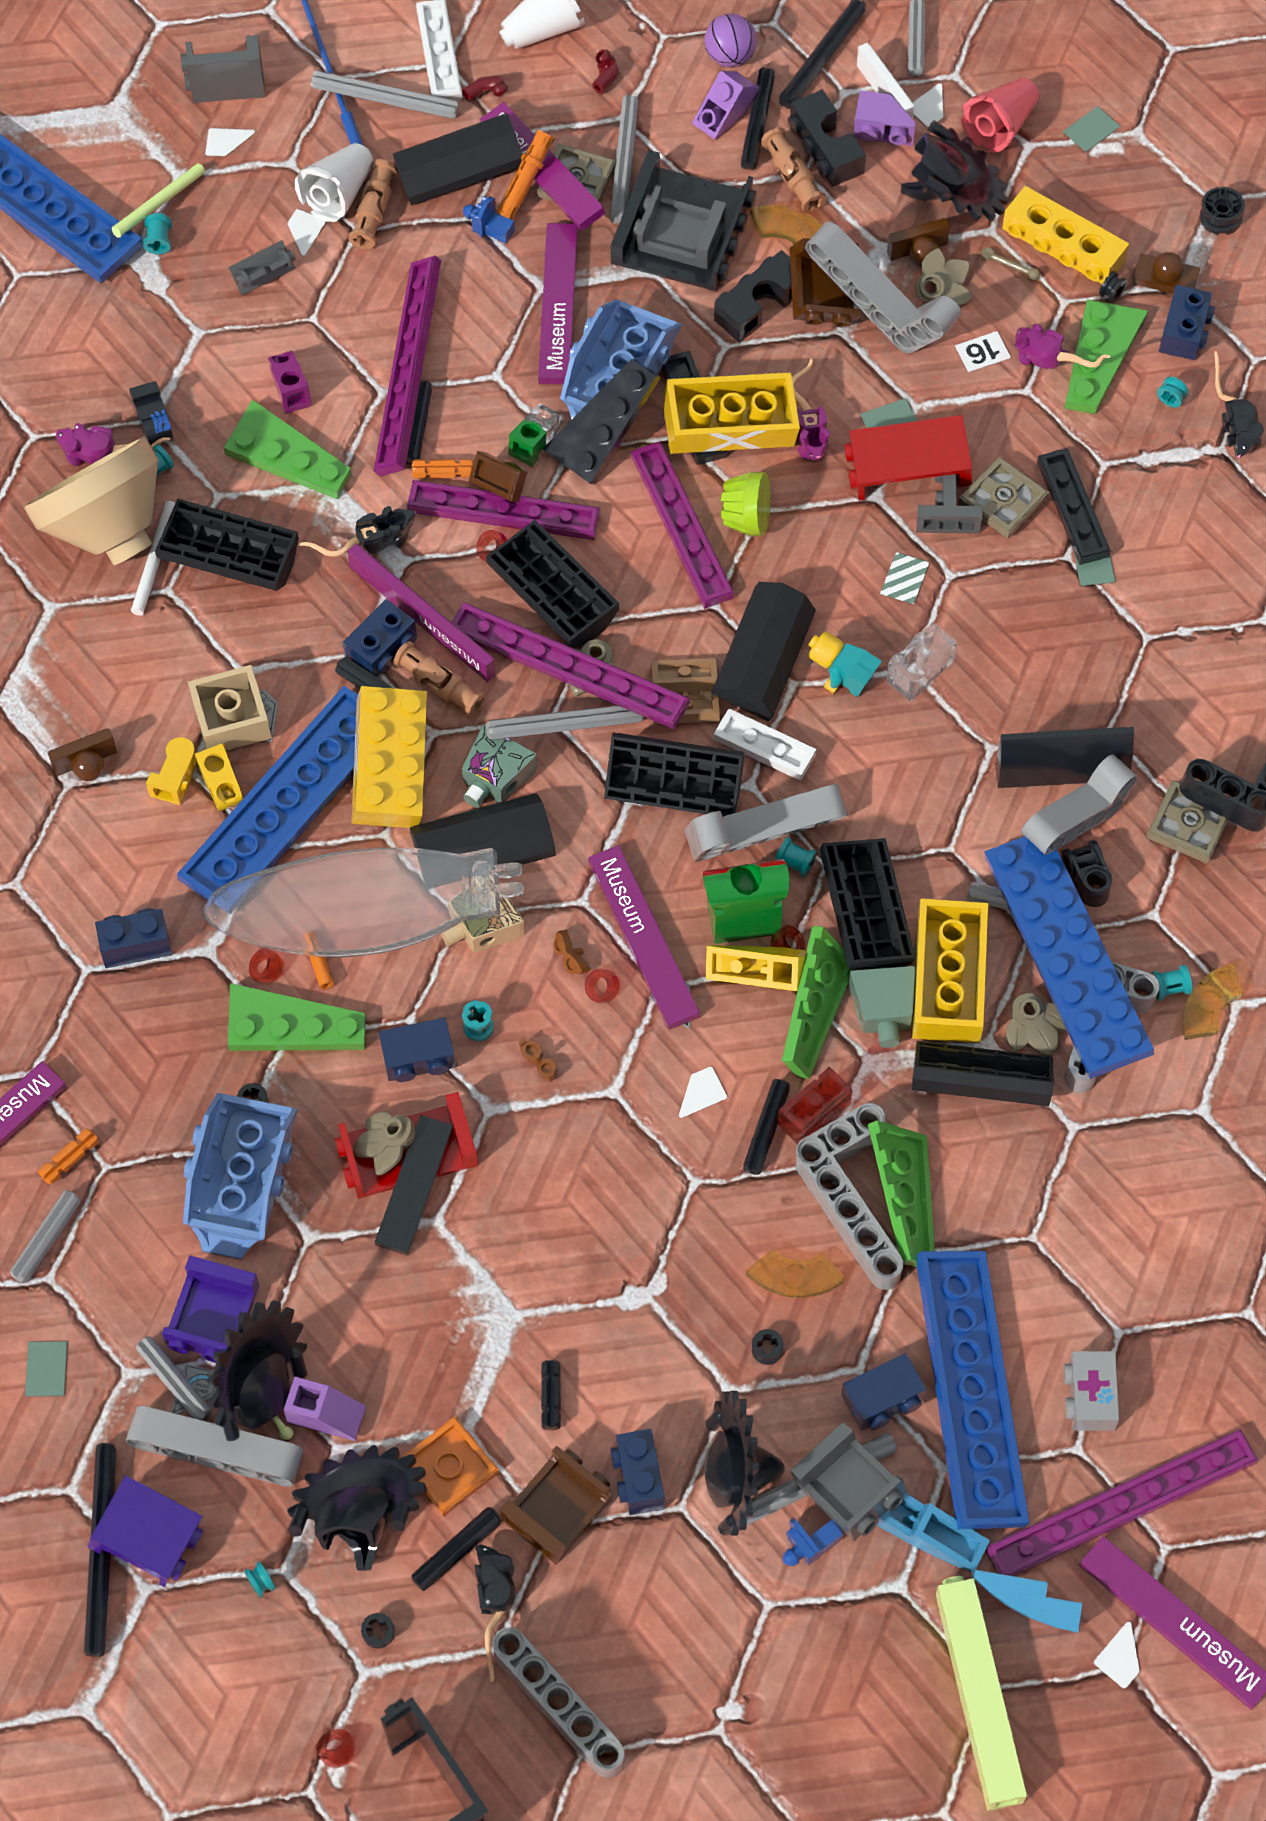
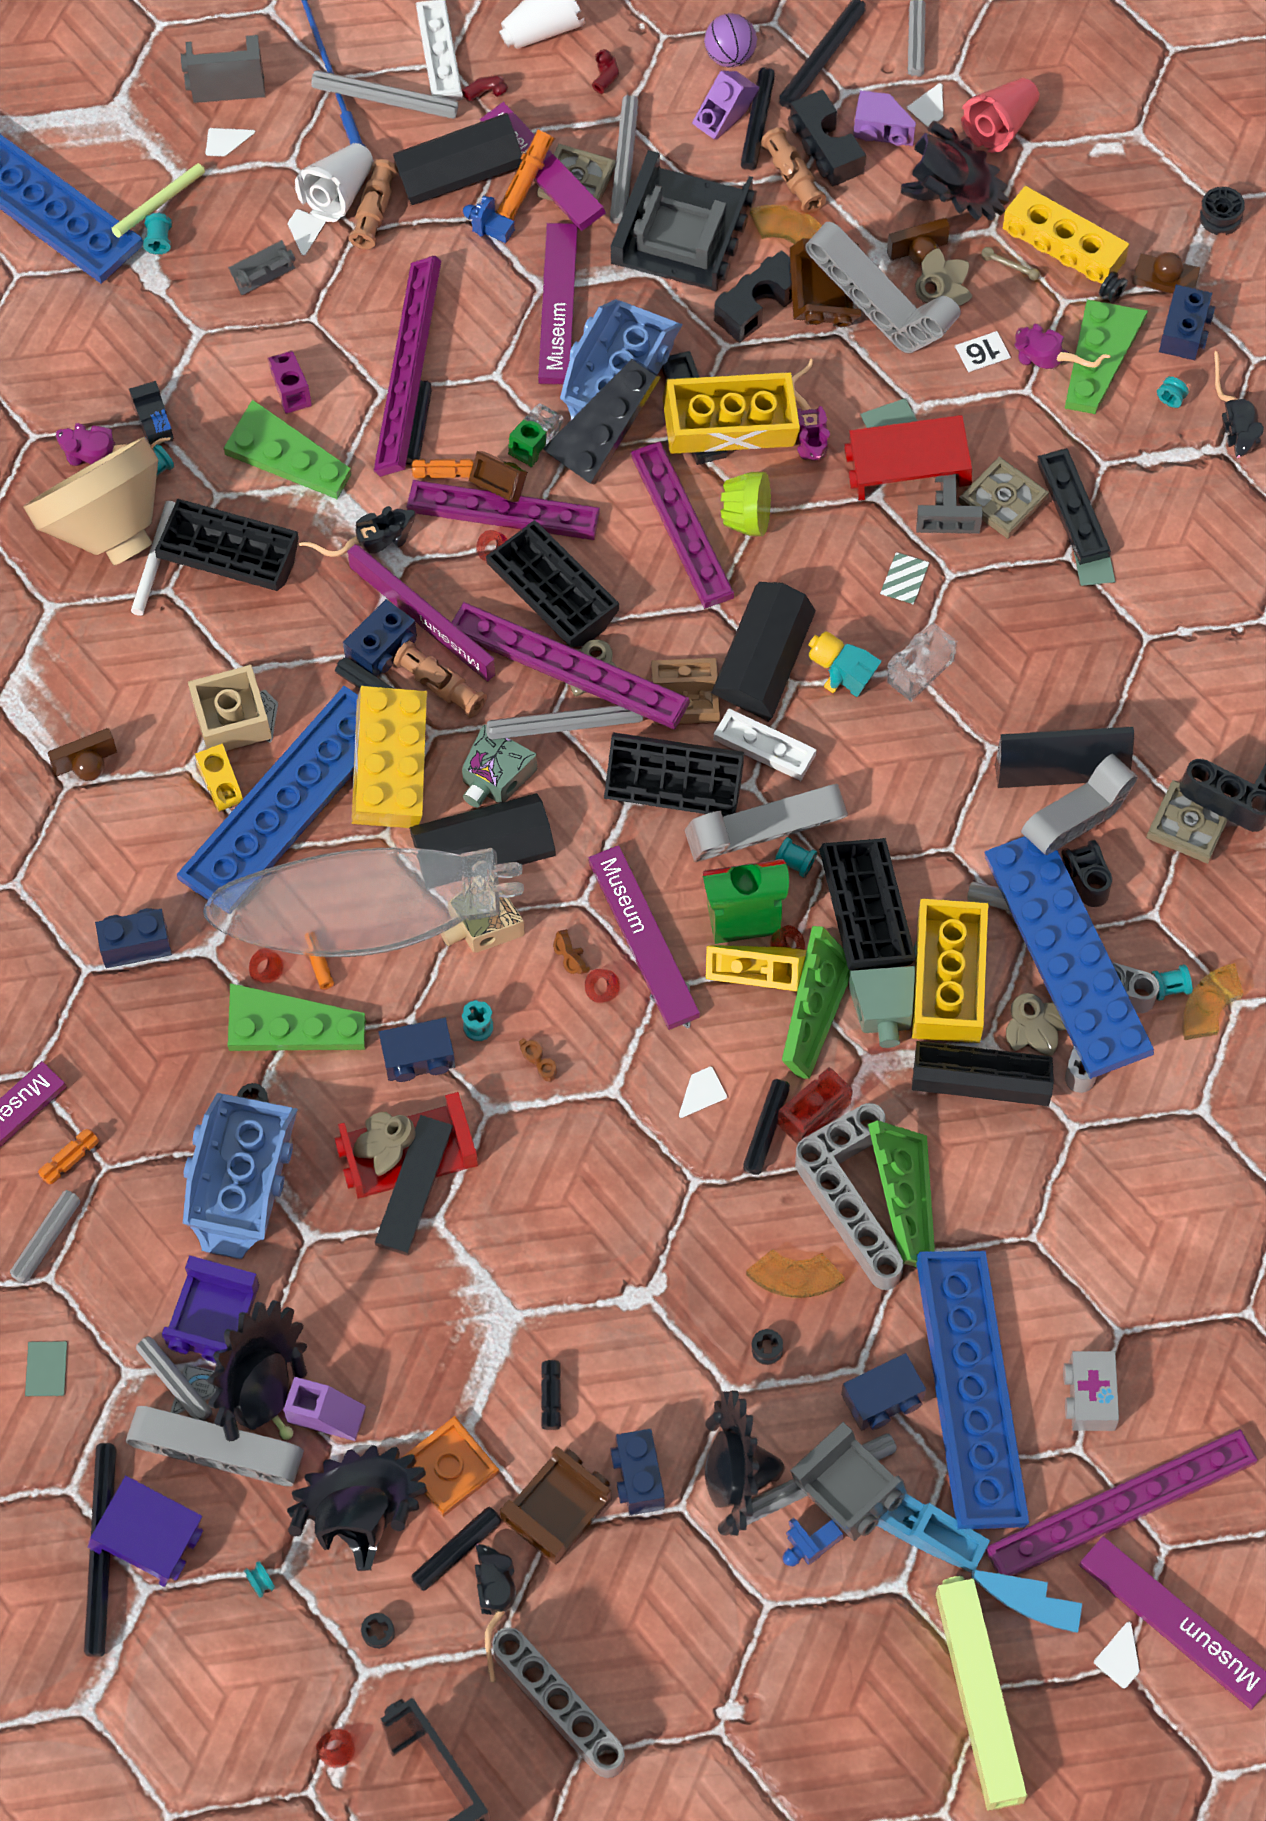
(175, 773): yellow leg -> none
(881, 78): white tile -> none
(1091, 129): sand green sticker -> none

